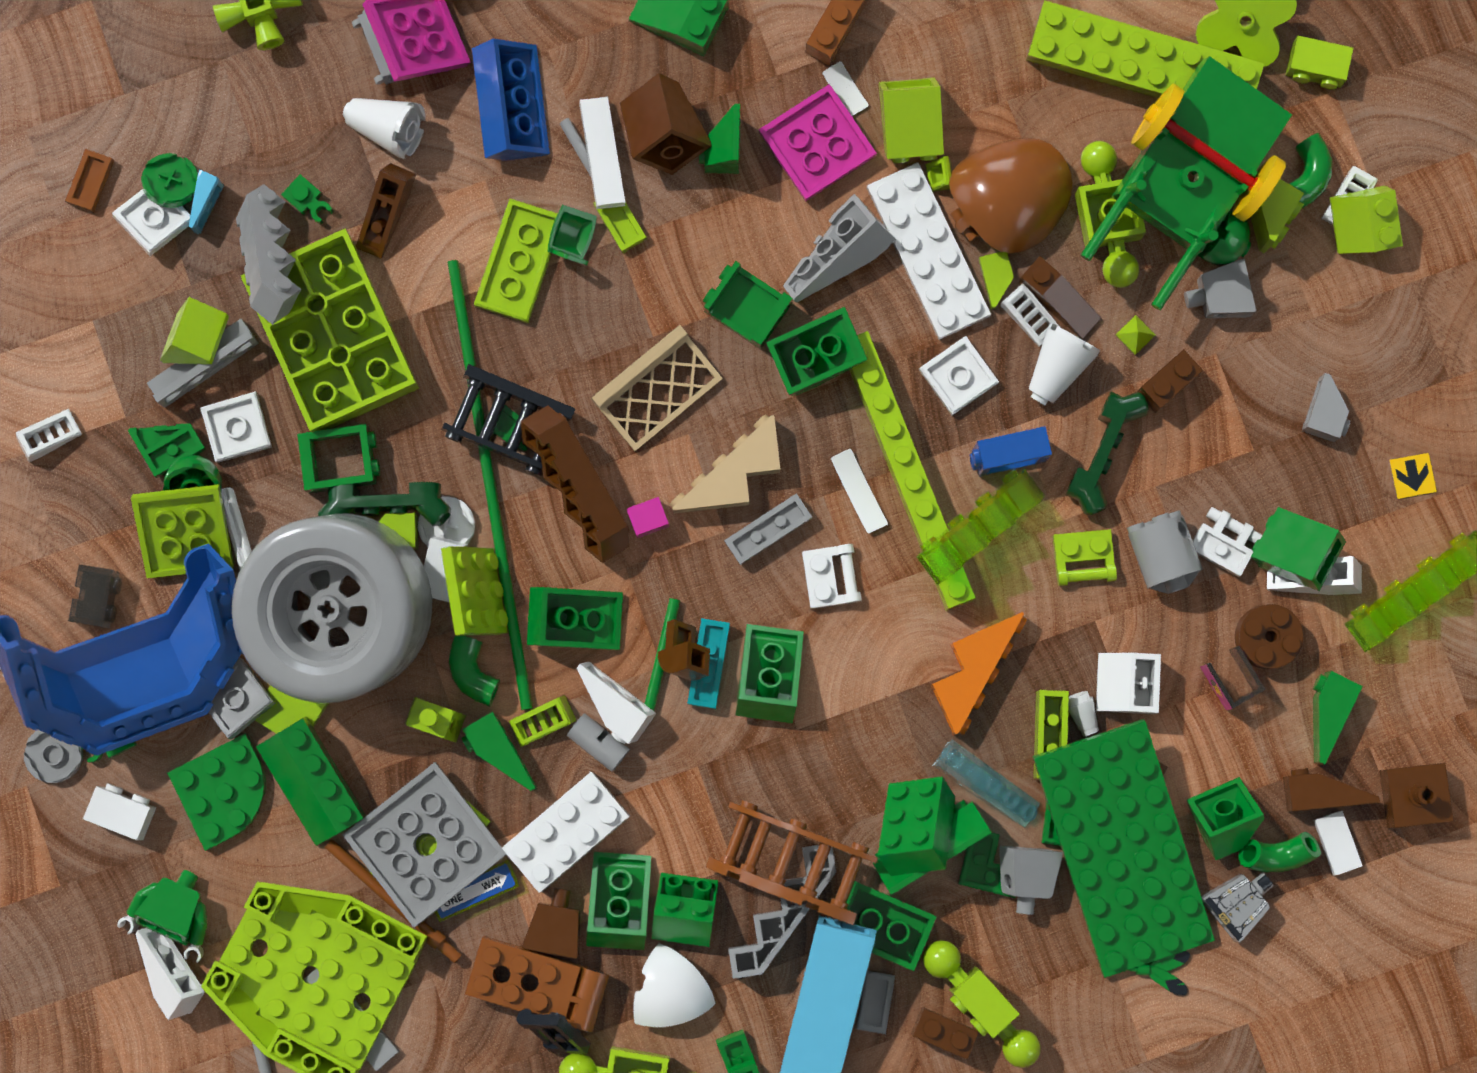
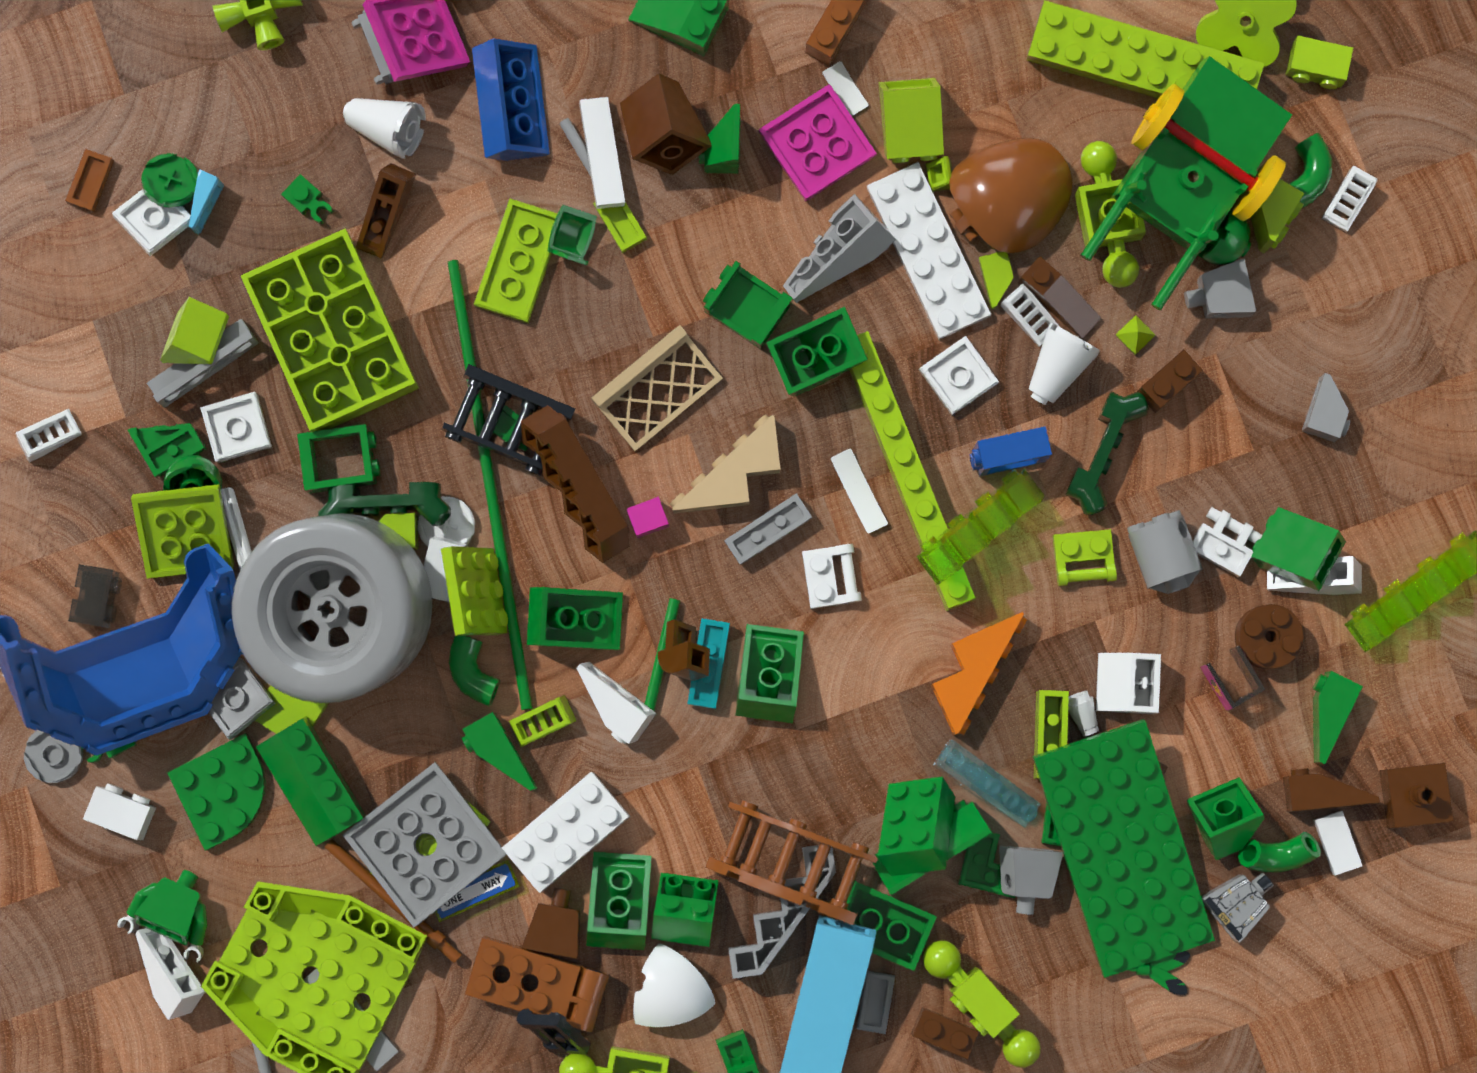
(265, 258): light grey brick -> none
(435, 719): lime torso -> none
(598, 742): light grey pin -> none
(1366, 220): lime slope -> none
(1413, 475): yellow sticker -> none

